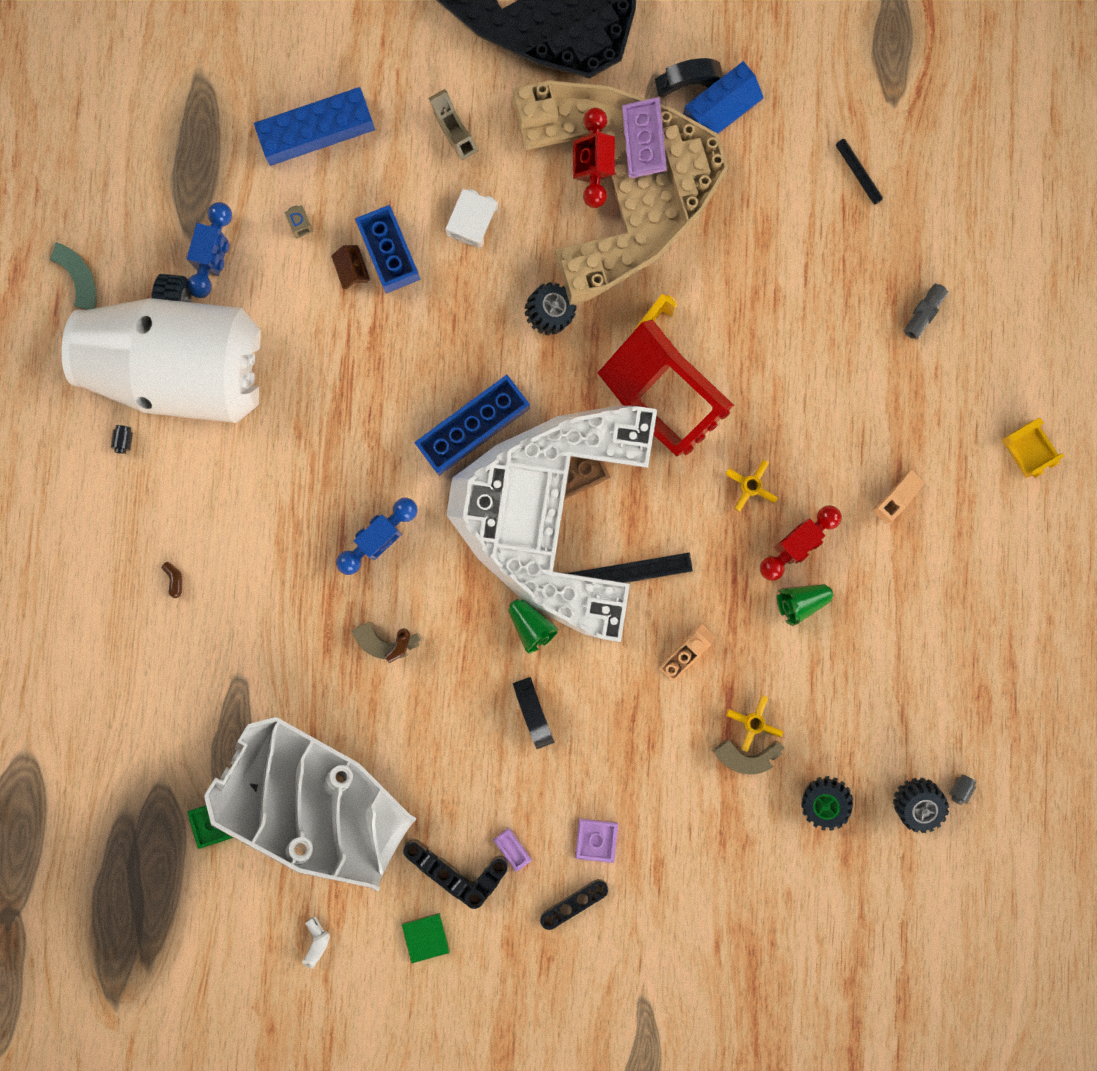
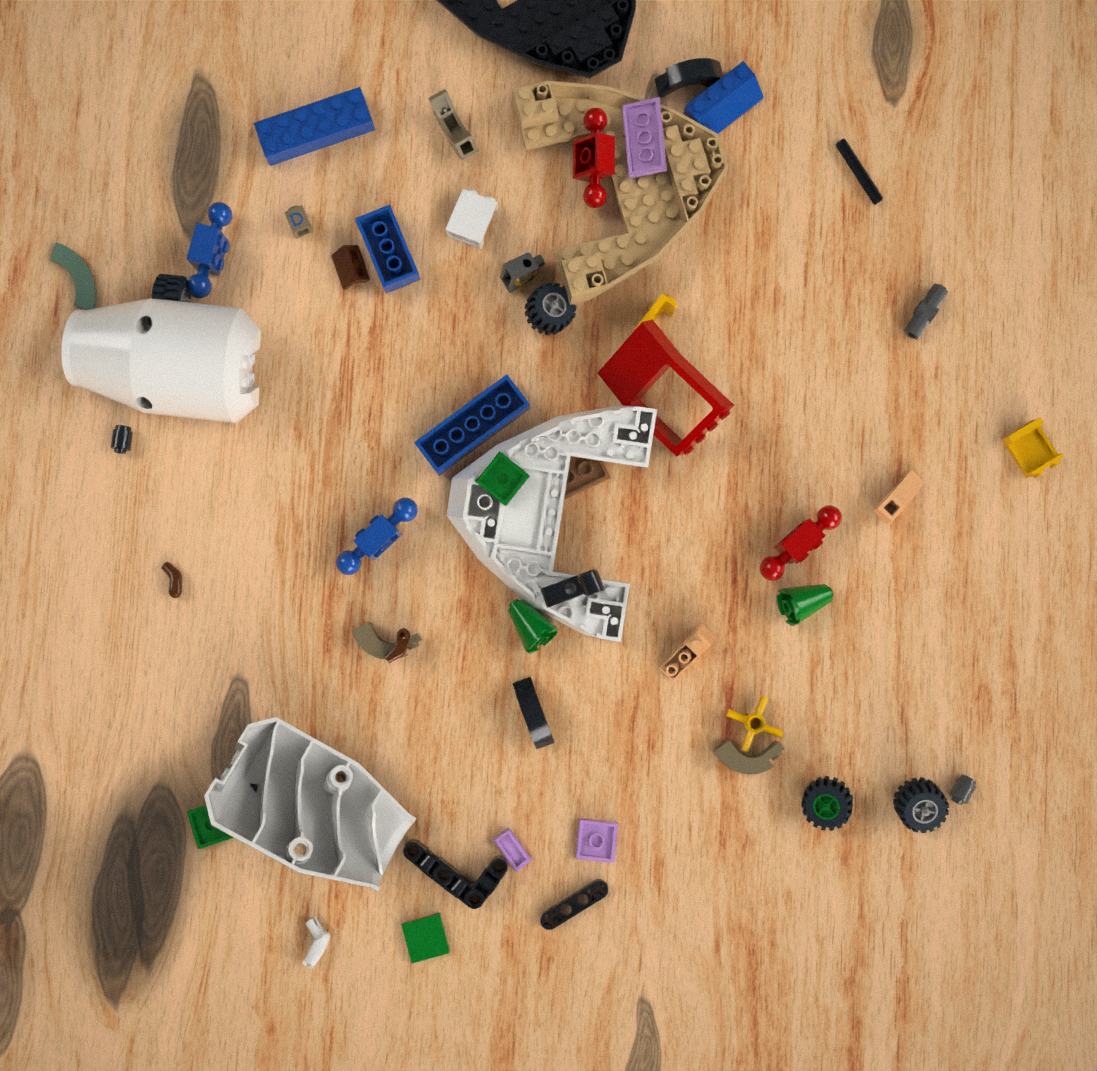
(502, 478): none -> green tile
(520, 271): none -> dark grey torso
(586, 583): none -> black beam
(641, 569): black tile -> none
(754, 478): yellow bar -> none

